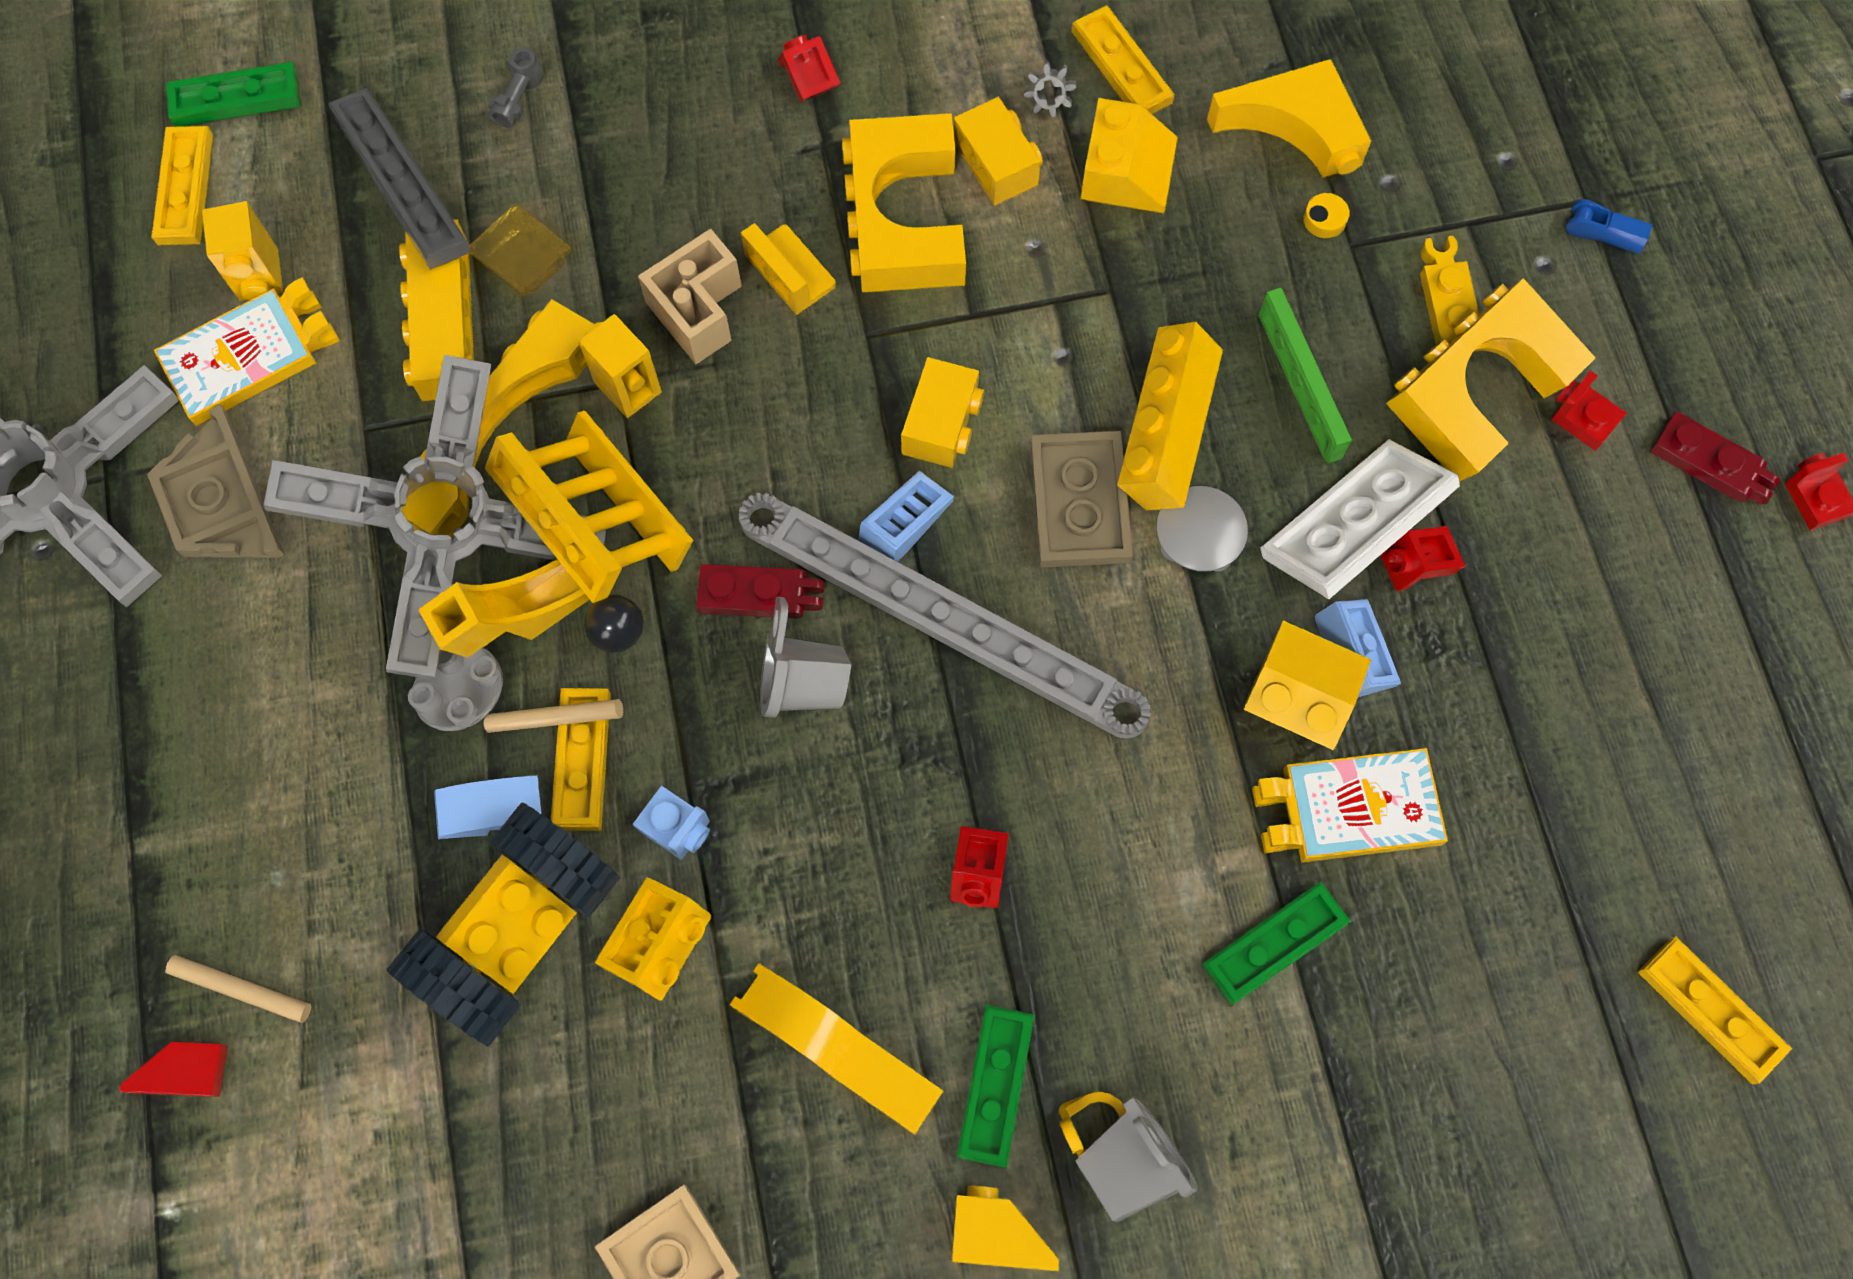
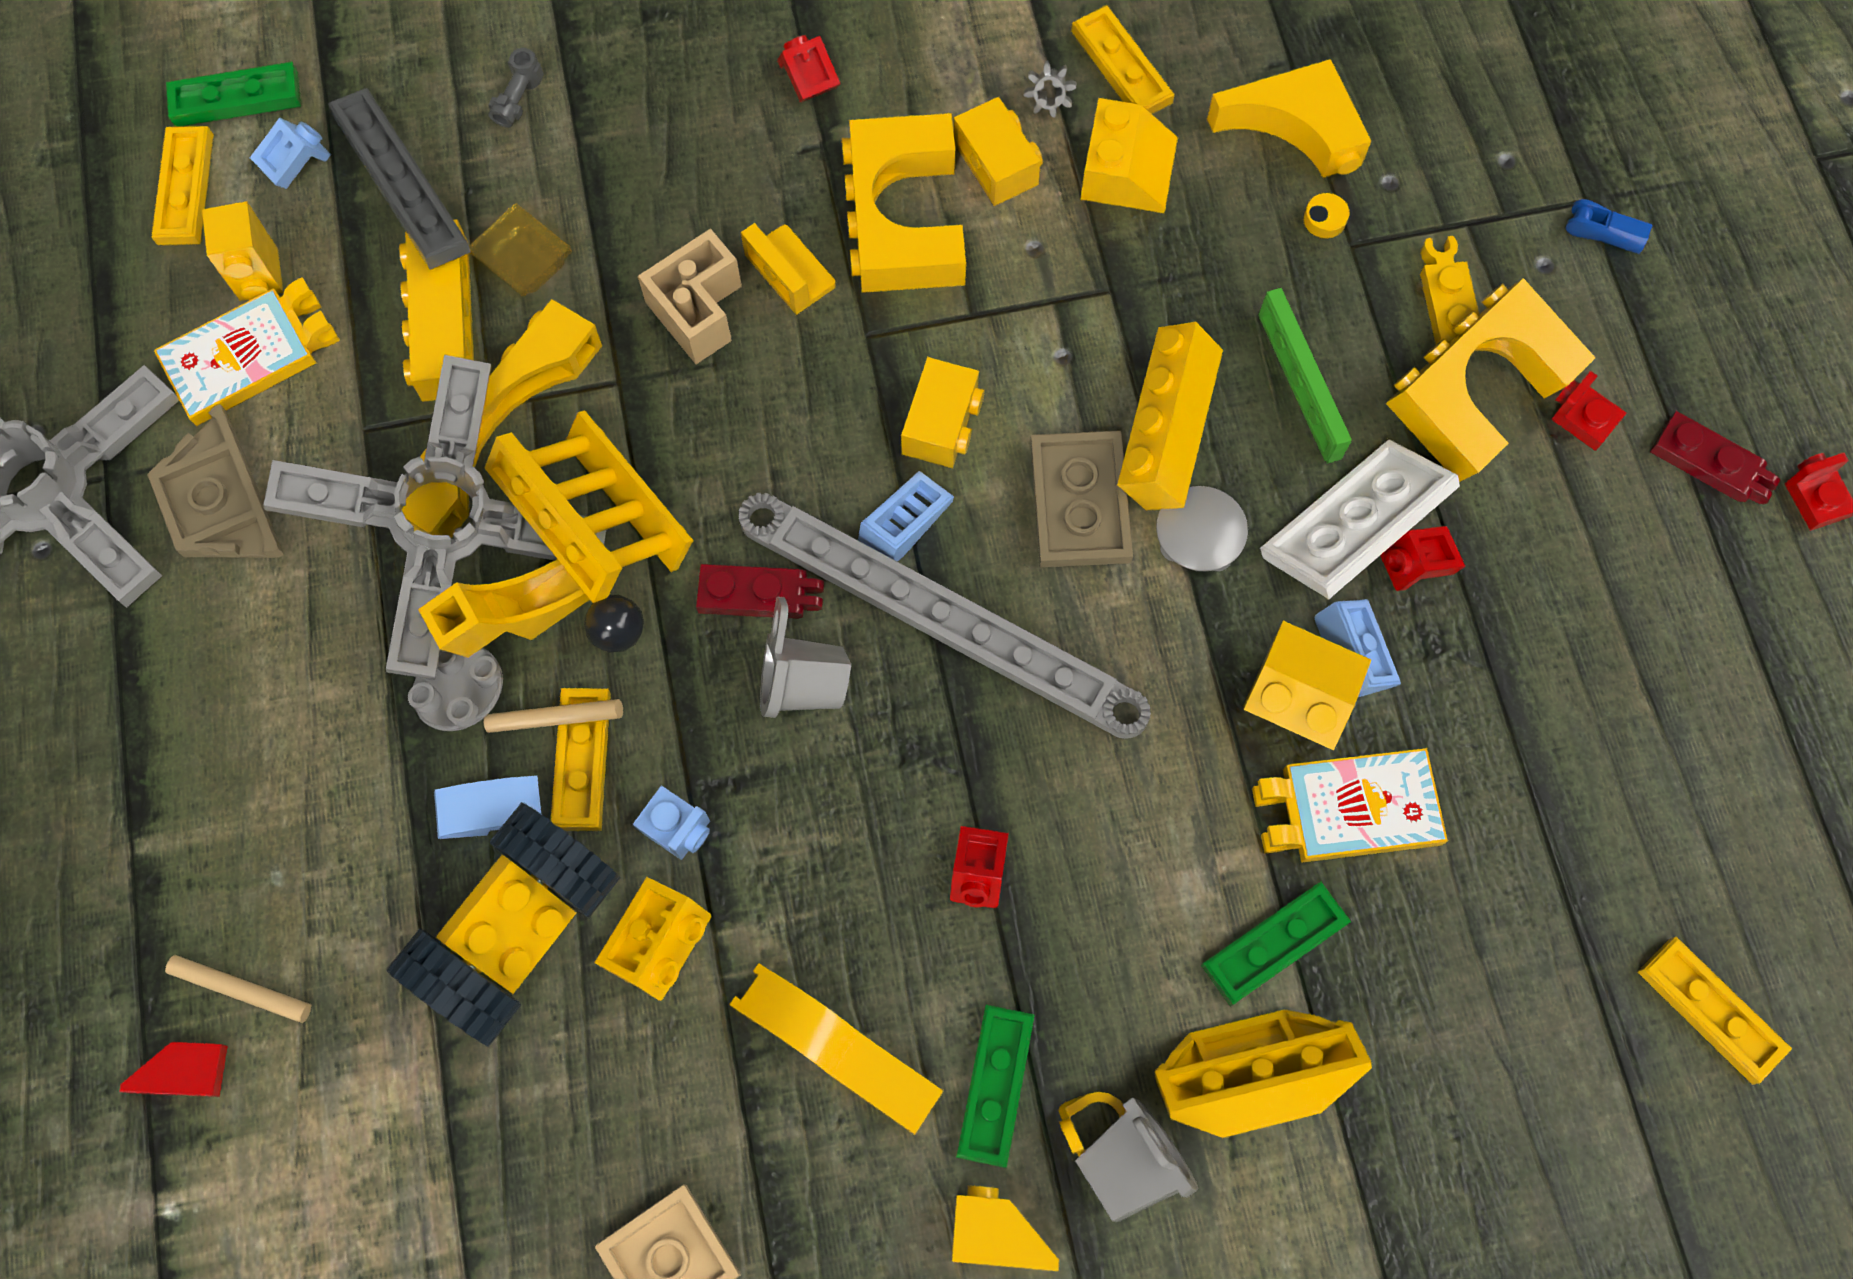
(287, 151): none -> light blue bracket
(620, 365): yellow brick -> none
(1260, 1071): none -> yellow wedge

